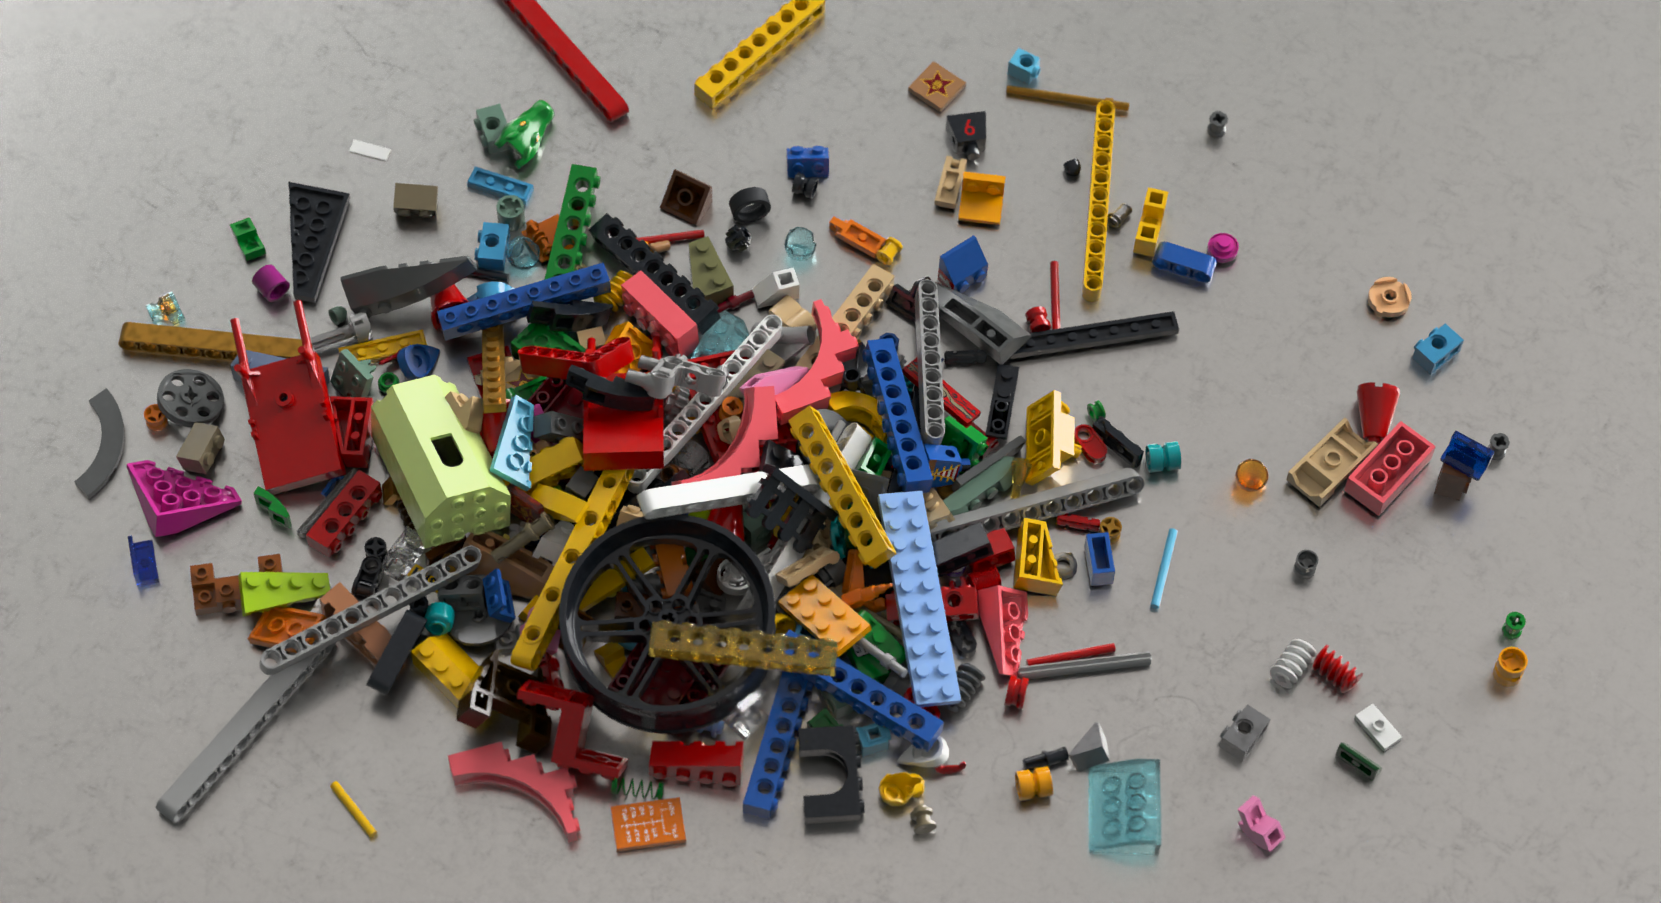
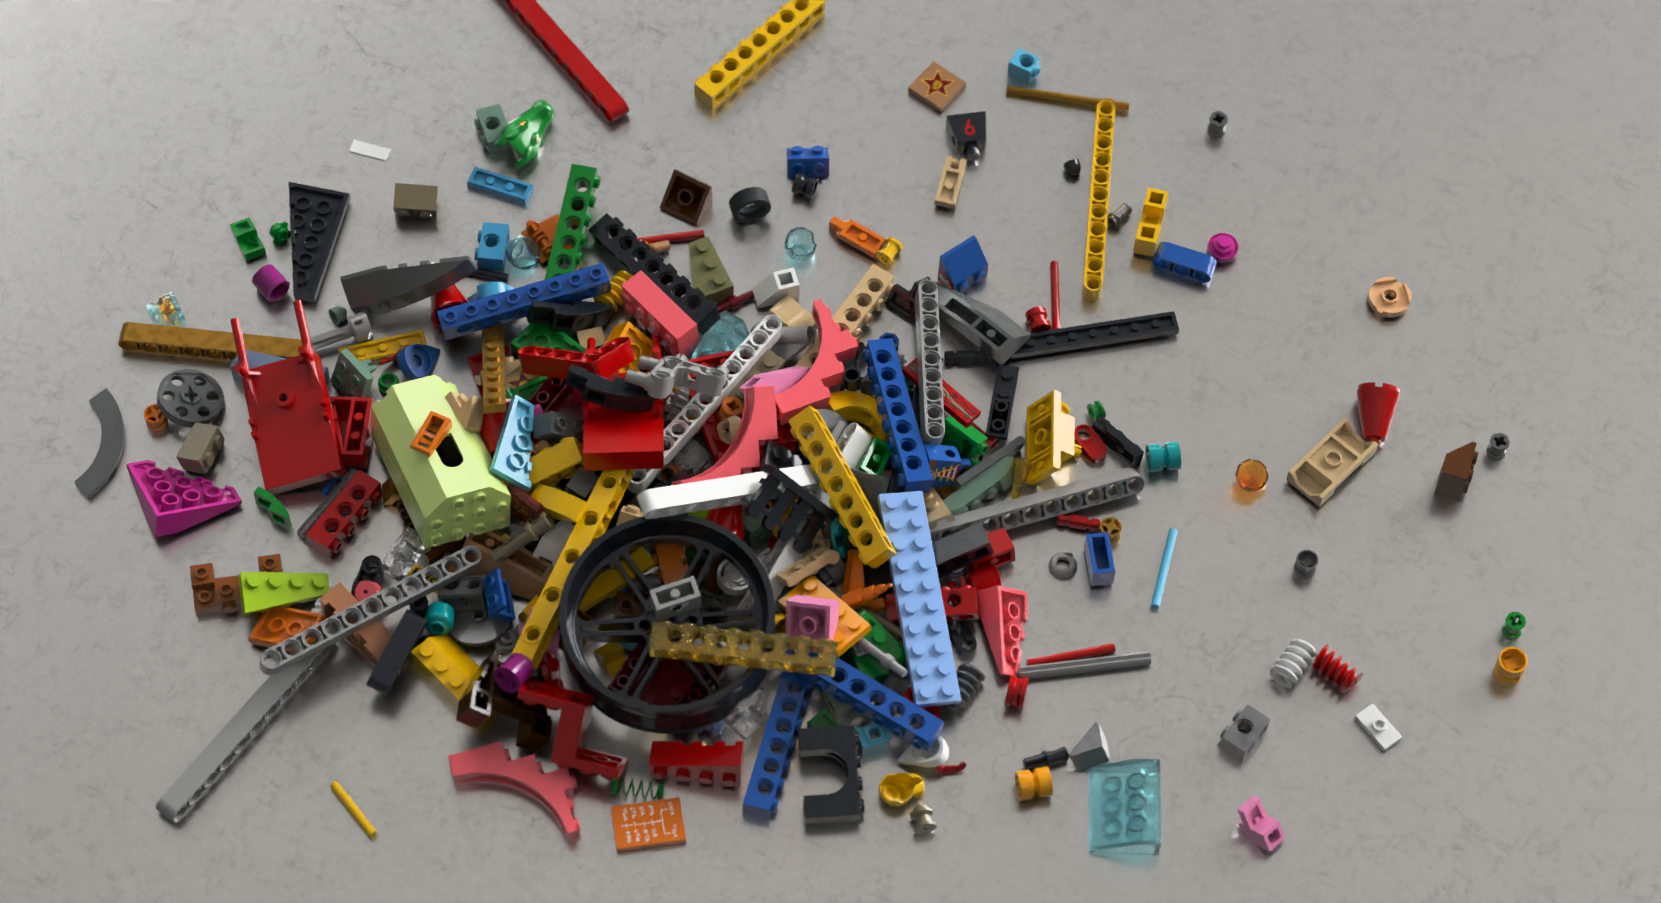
(143, 562): clear blue panel -> none
(279, 232): none -> green plate
(366, 589): none -> coral wheel
(374, 545): black wheel -> none
(432, 419): none -> orange slope
(511, 211): sand green piece -> none
(514, 672): none -> magenta piece
(675, 598): none -> light grey brick
(738, 238): black gear -> none
(812, 617): none -> bright pink slope
(981, 198): light orange bracket -> none
(1034, 560): yellow wedge -> none
(1358, 760): dark green slope -> none
(1389, 468): coral brick -> none
(1432, 358): dark azure brick -> none
(1467, 456): clear blue panel -> none

